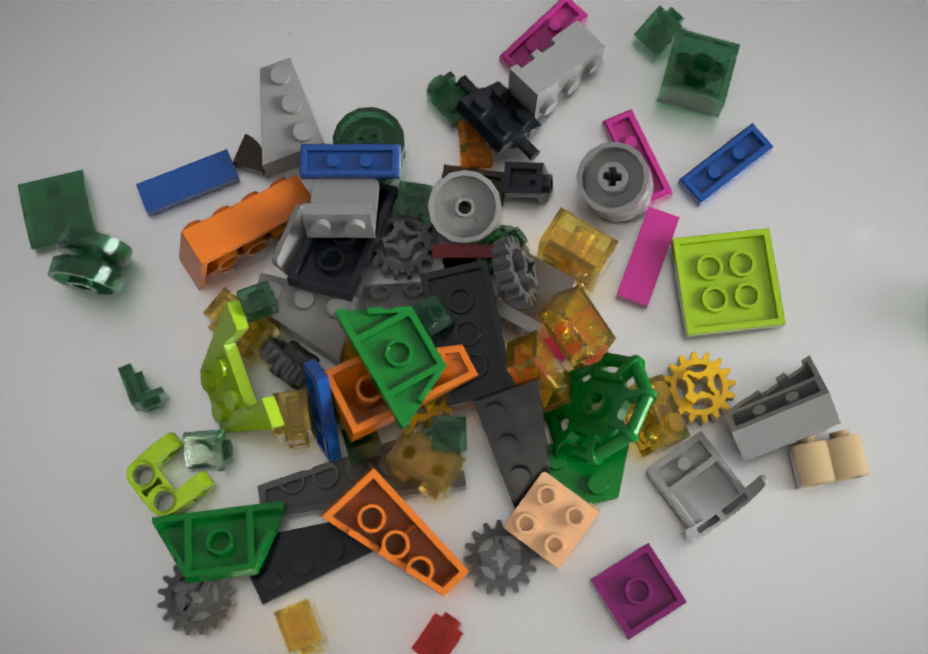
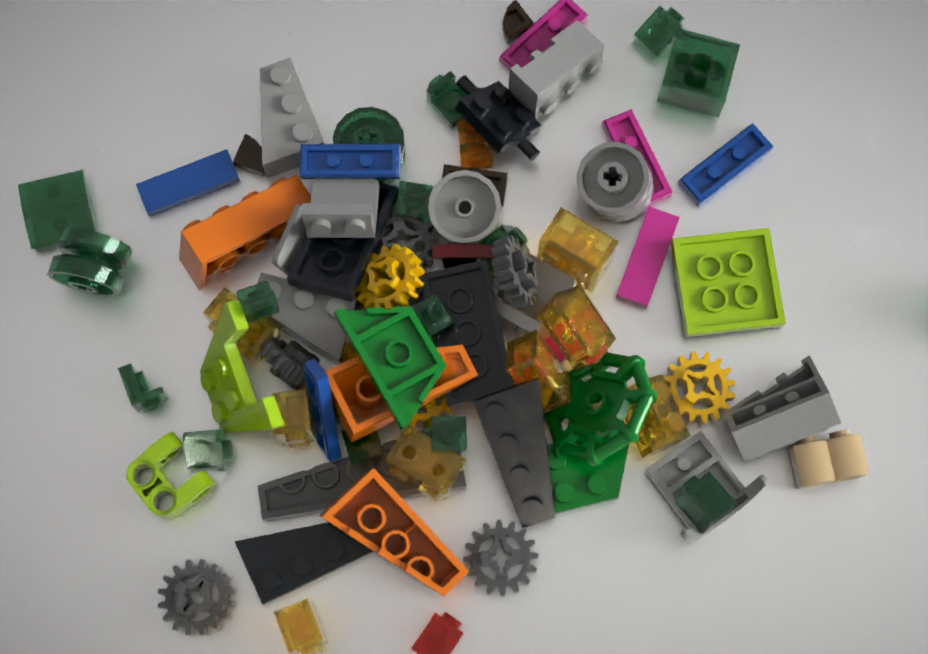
(221, 540): green wing -> none
(399, 267): none -> yellow gear
(515, 22): none -> dark brown tile
(527, 181): black bracket -> none
(551, 519): light nougat bracket -> none
(638, 591): magenta plate -> none
(705, 501): none -> clear green brick

